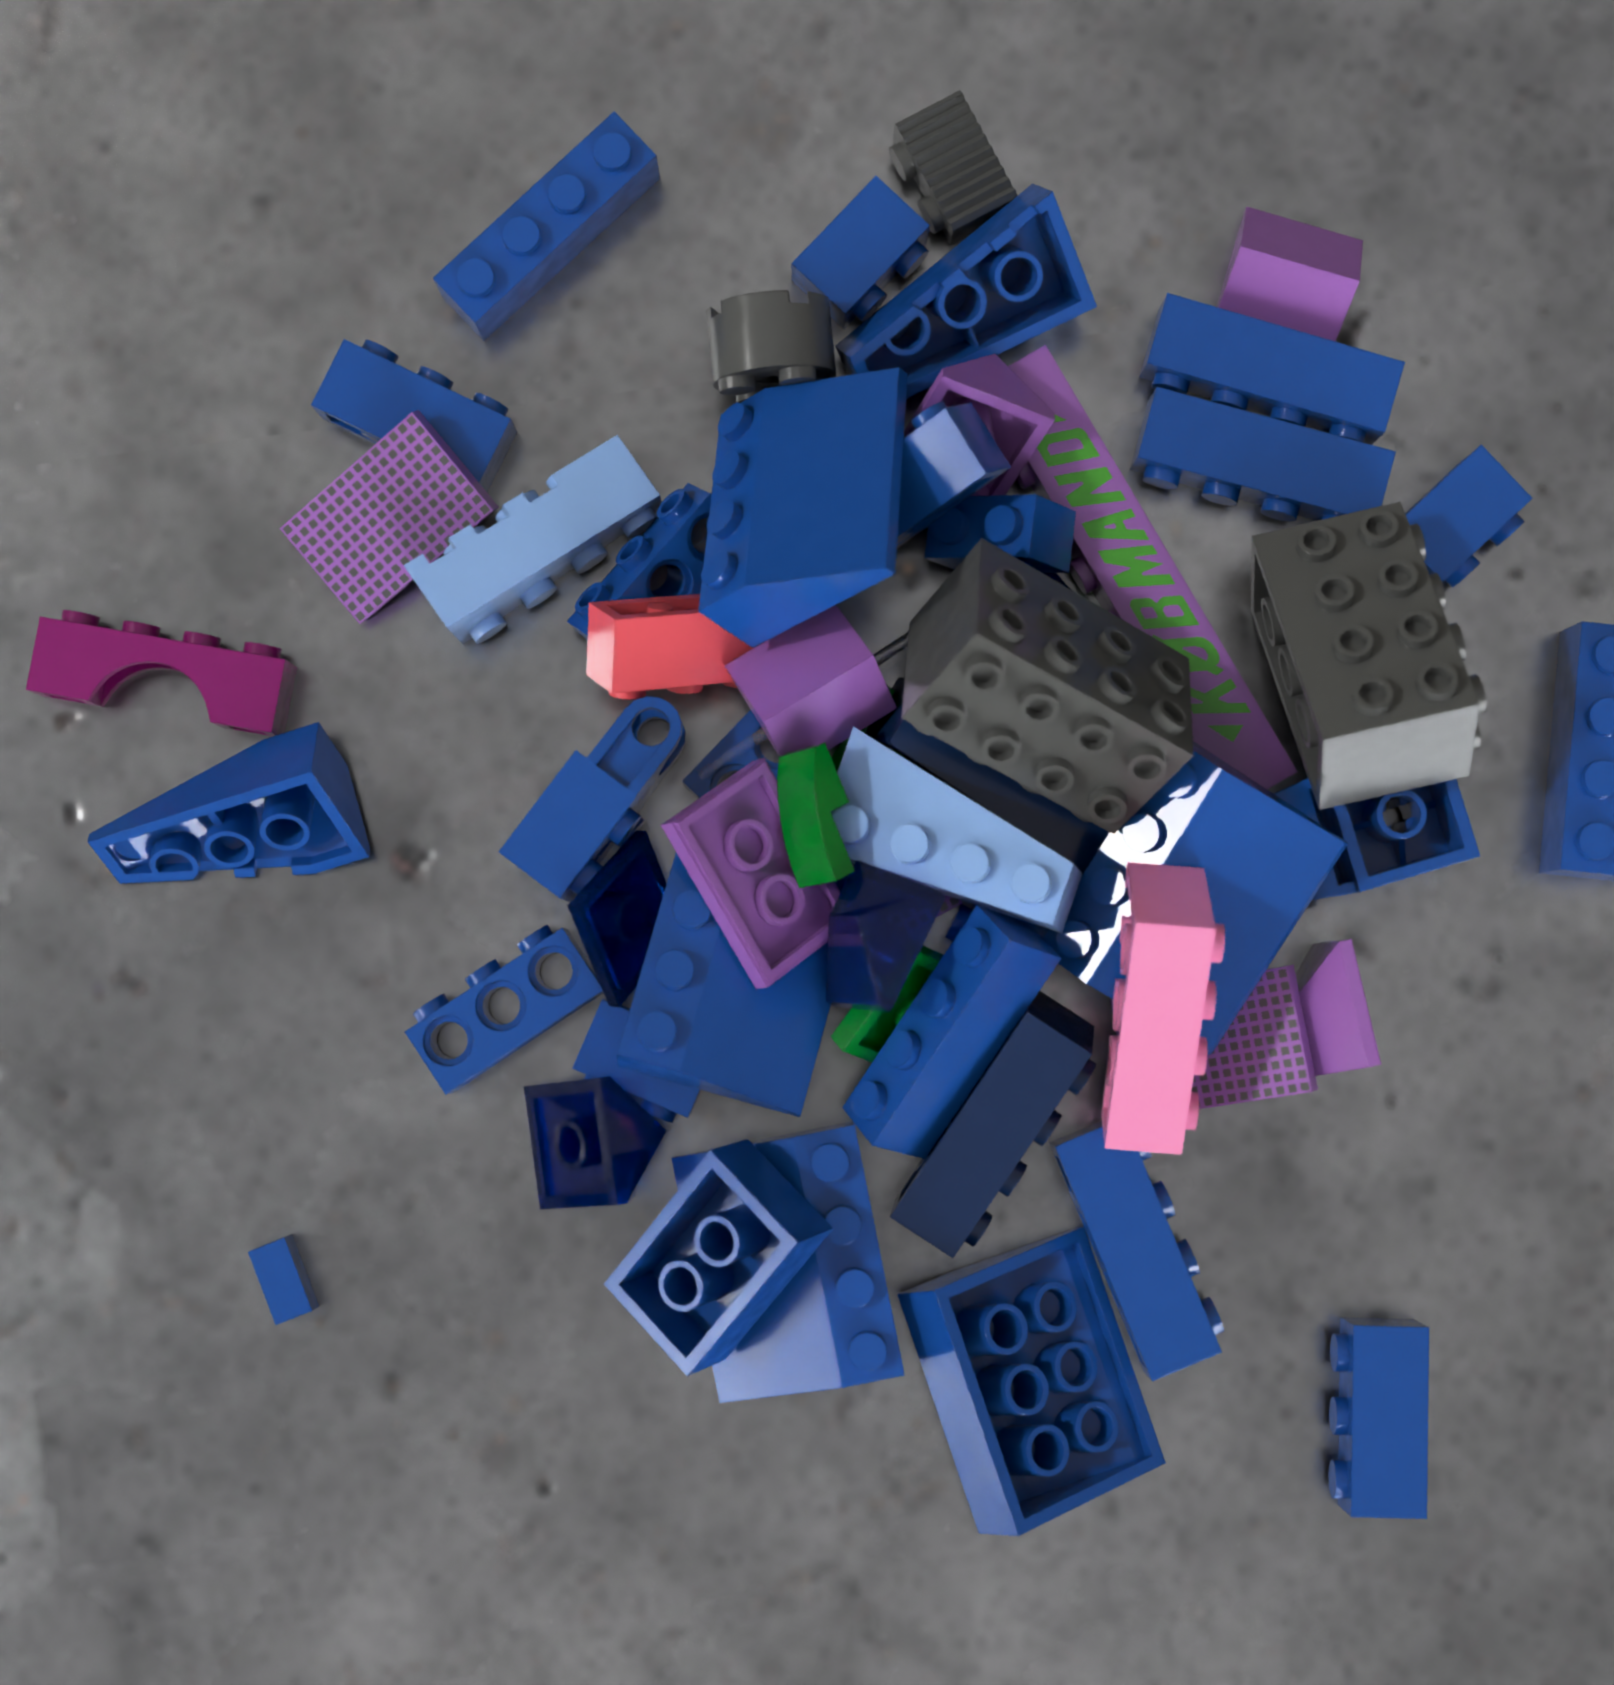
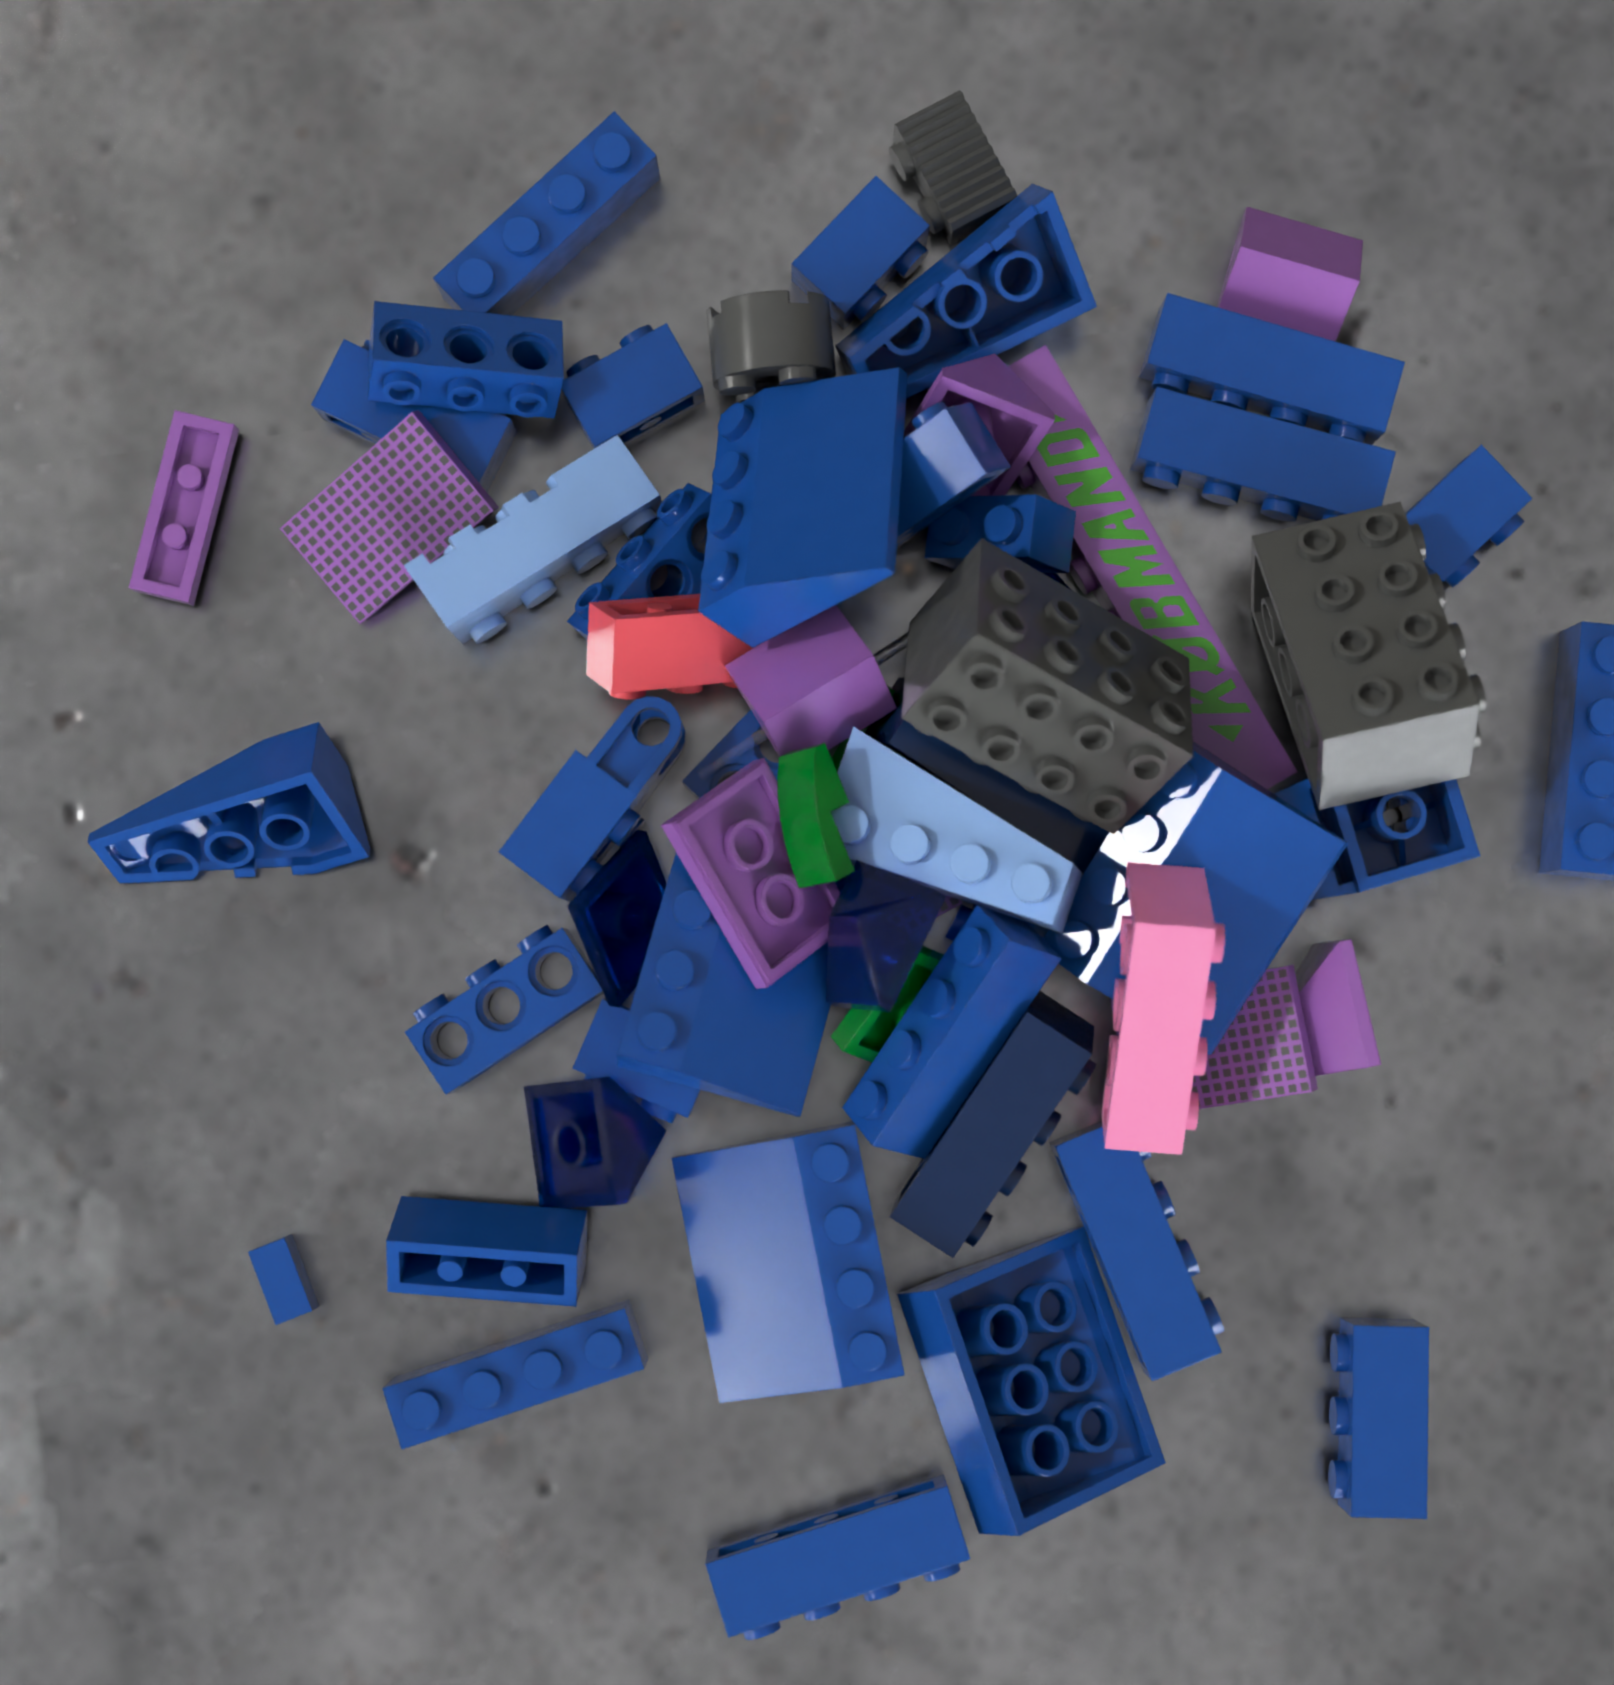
(89, 662): magenta arch -> none
(184, 507): none -> medium lavender plate
(465, 360): none -> blue brick
(487, 1251): none -> blue brick
(515, 1374): none -> blue brick
(632, 387): none -> blue brick
(717, 1256): blue brick -> none
(837, 1557): none -> blue brick

